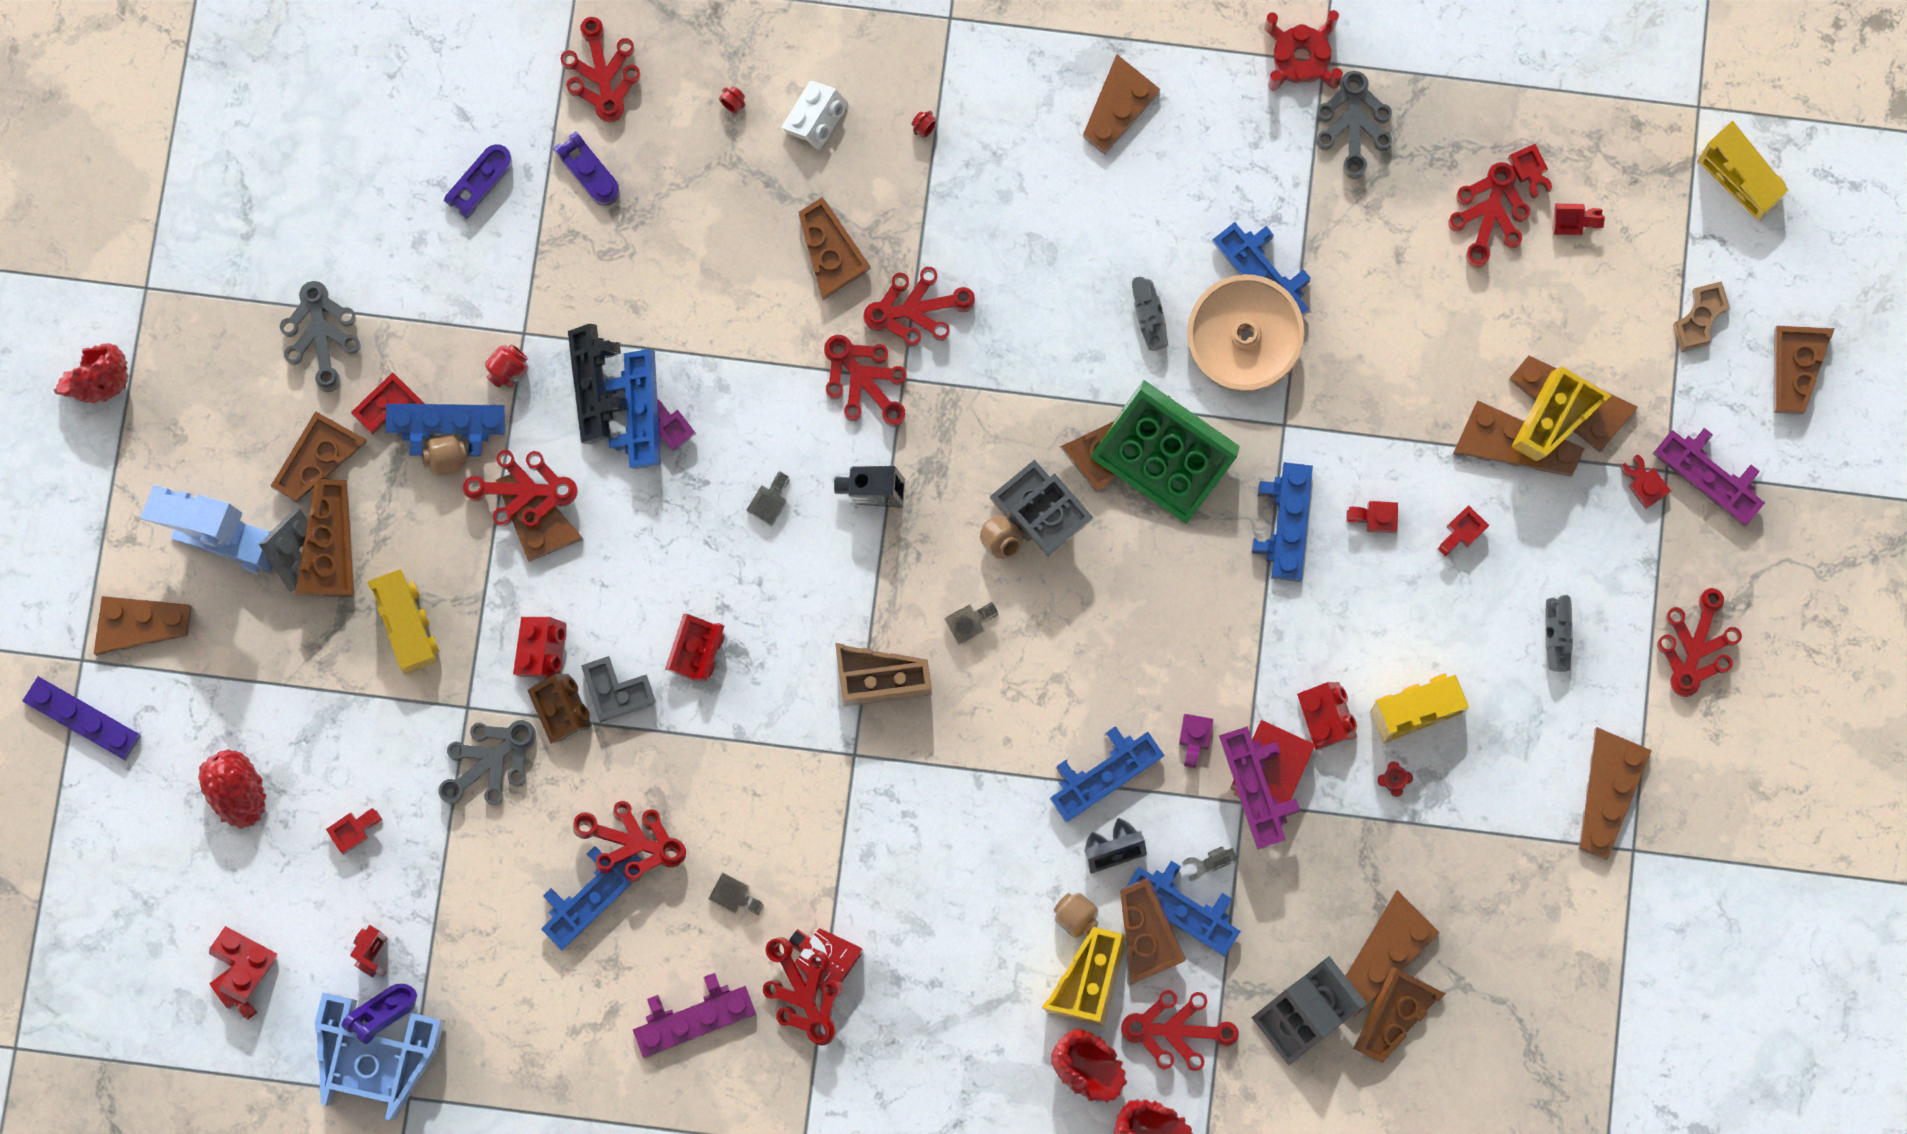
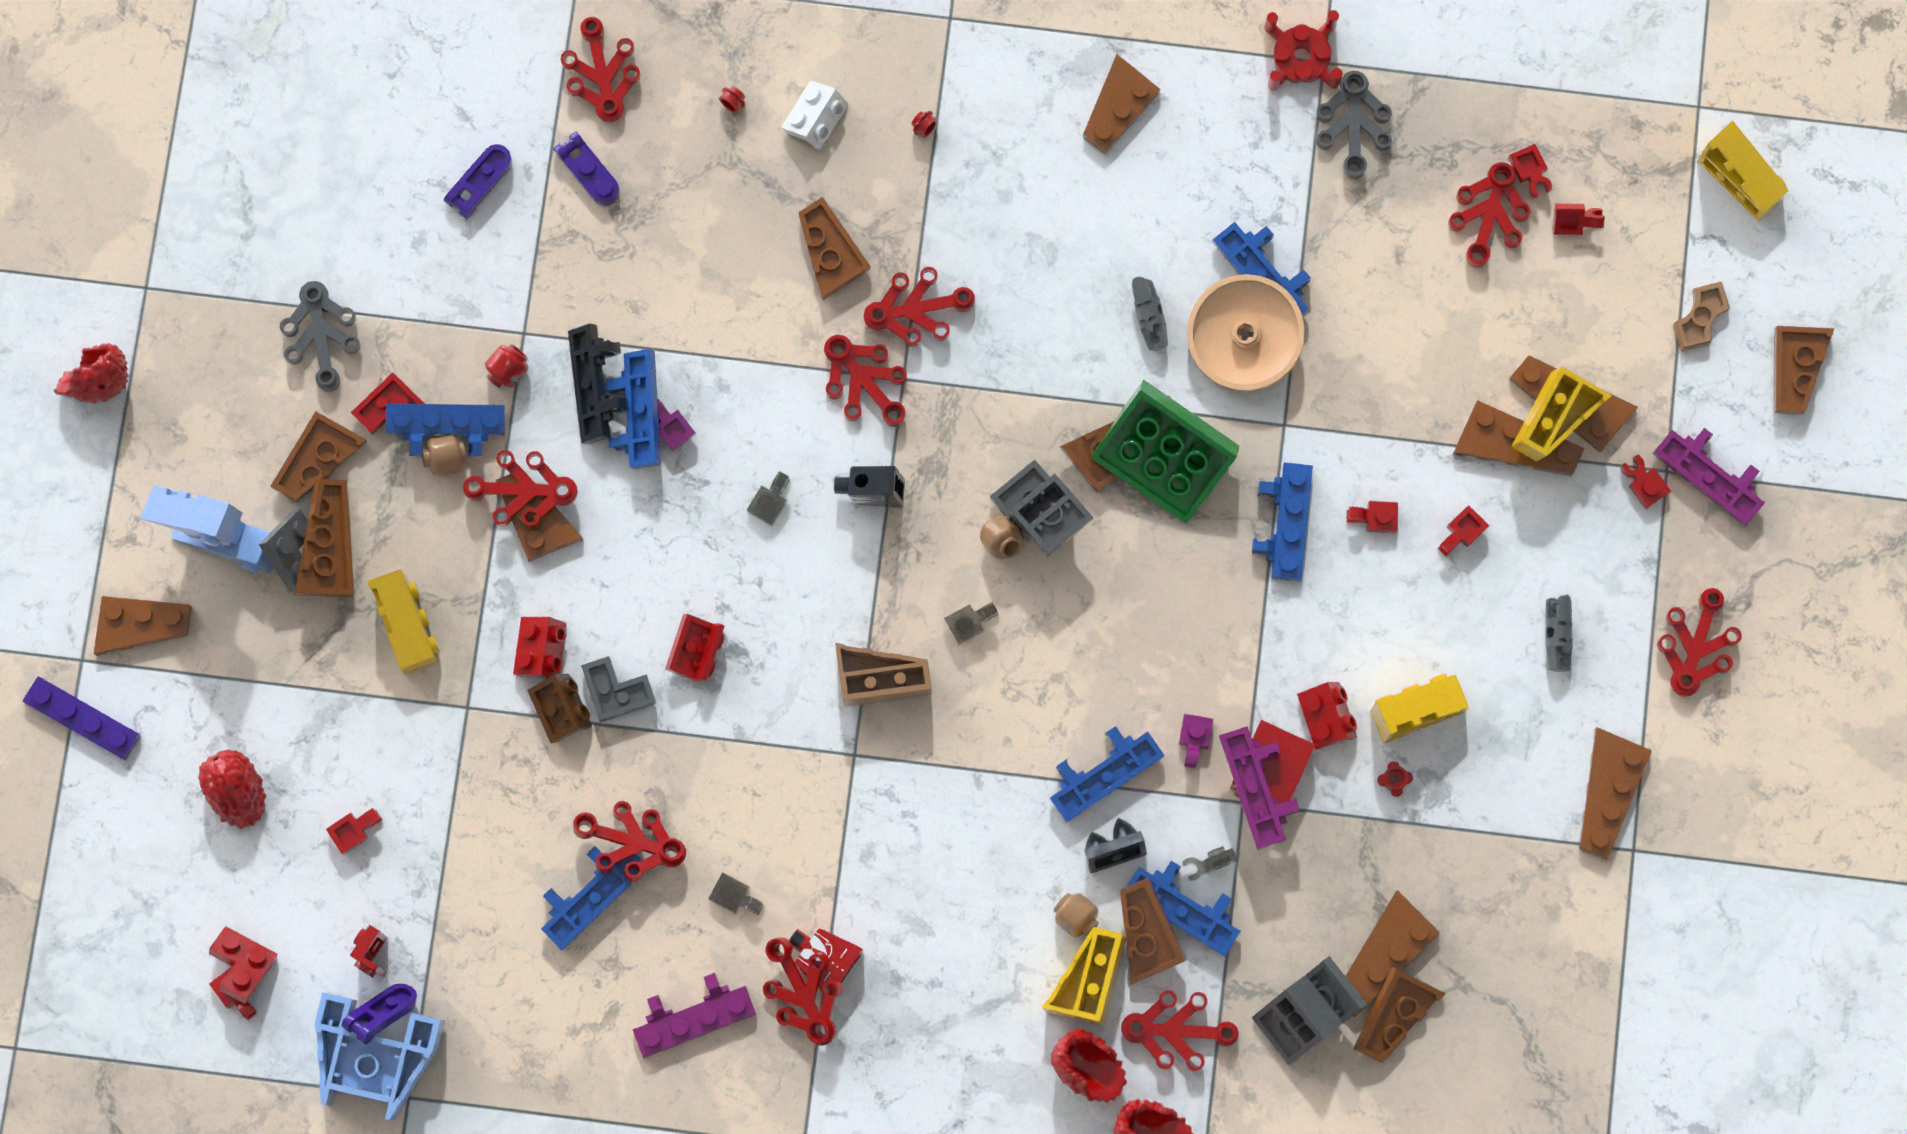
(491, 758): dark grey plant -> none

